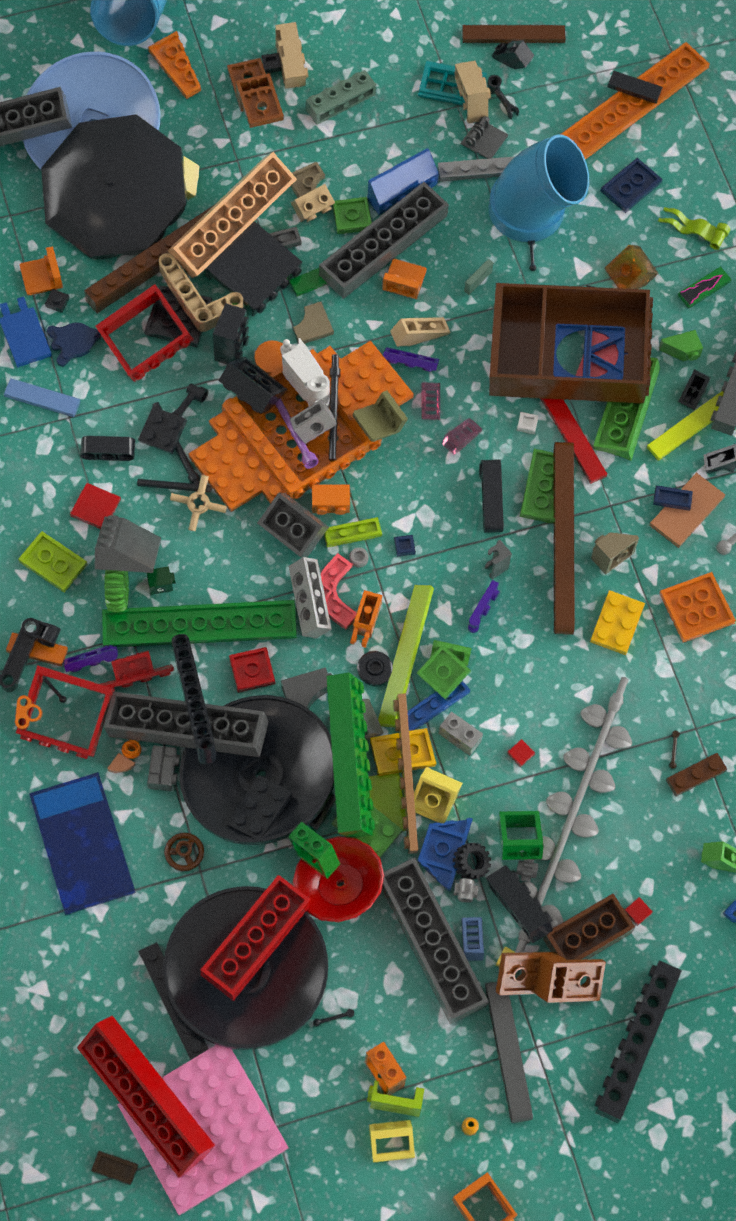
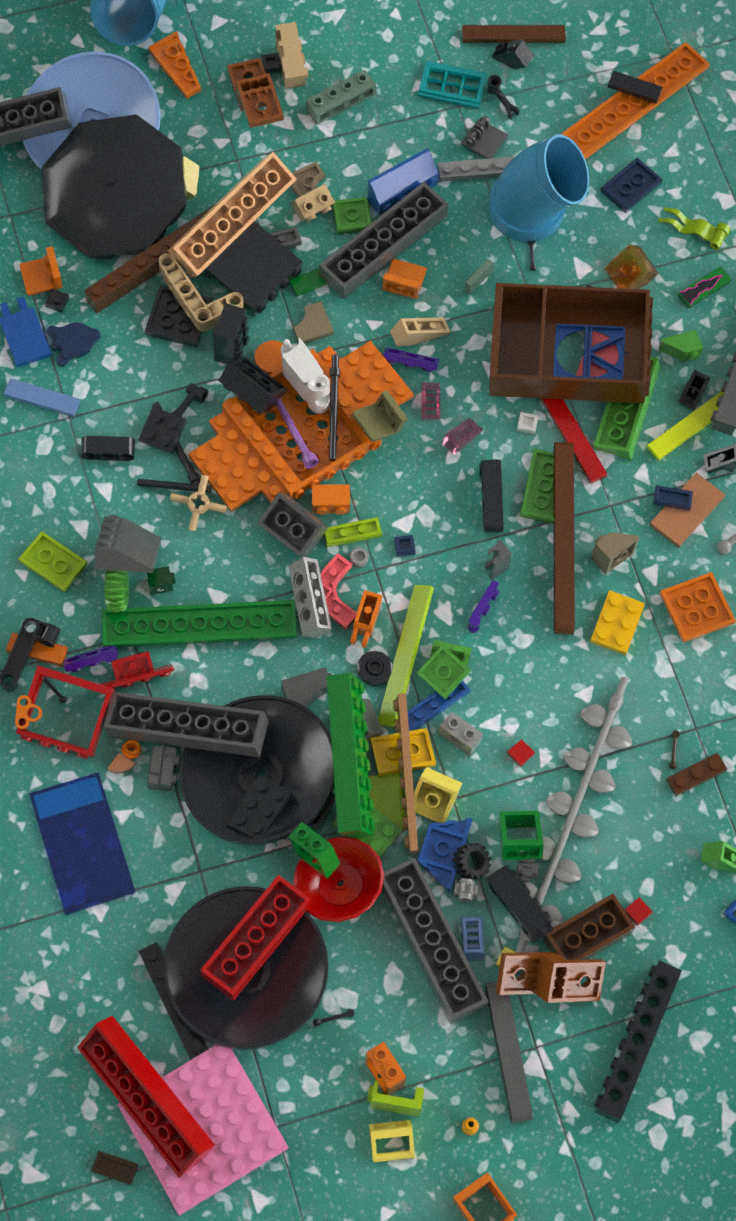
(94, 505): red tile -> none
(129, 311): red window -> none
(168, 851): reddish brown piece -> none
(194, 699): black beam -> none
(252, 669): red tile -> none
(313, 421): light grey brick -> none
(473, 89): tan wedge -> none

